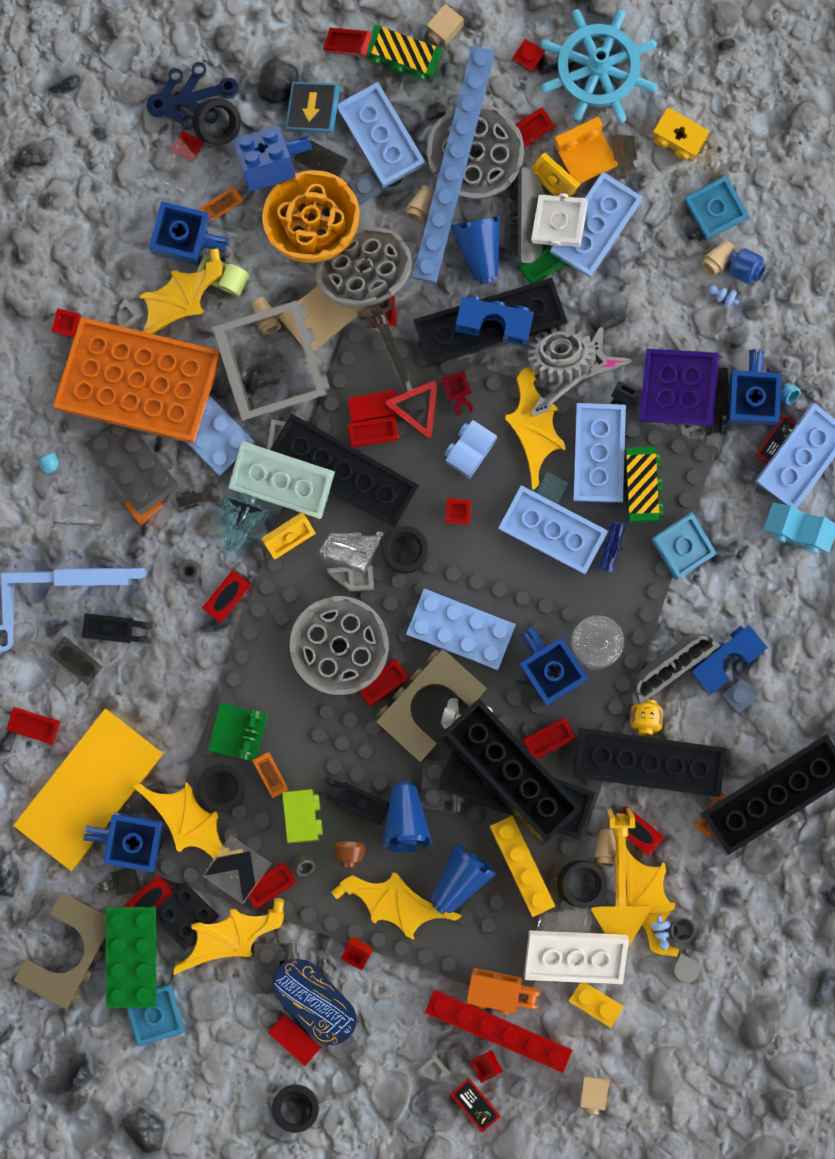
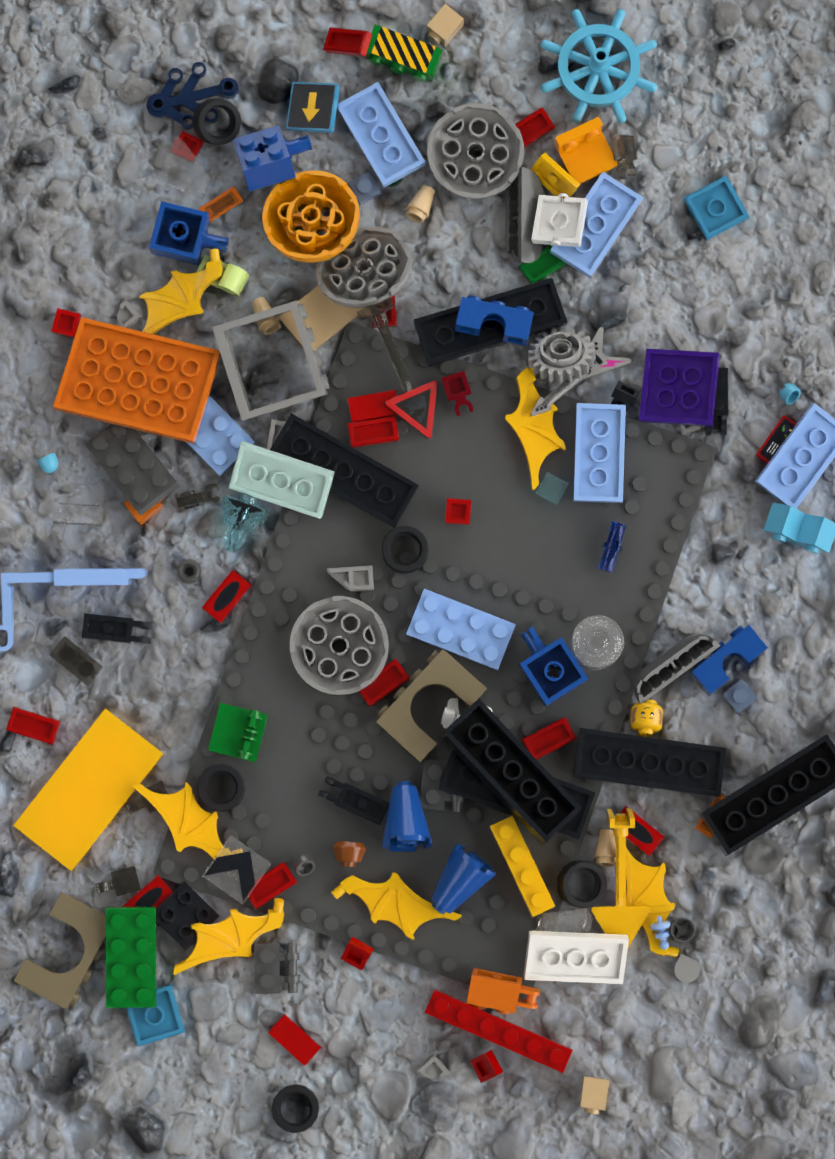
(118, 848): blue brick -> none
(270, 775): sticker -> none
(288, 535): yellow plate -> none
(301, 816): lime brick -> none
(314, 1001): dark blue tile -> none
(322, 160): clear smoke plate -> none
(351, 550): clear wing -> none
(454, 164): medium blue plate -> none
(470, 448): light blue brick -> none
(475, 1105): black tile -> none
(480, 247): blue cone -> none
(528, 55): red plate -> none
(553, 530): light blue plate -> none
(596, 1004): yellow plate -> none
(643, 485): brick -> none
(671, 125): yellow brick -> none
(683, 546): dark azure tile -> none
(716, 260): tan cone -> none
(723, 295): light blue hair -> none
(746, 266): blue head -> none
(754, 381): blue brick -> none

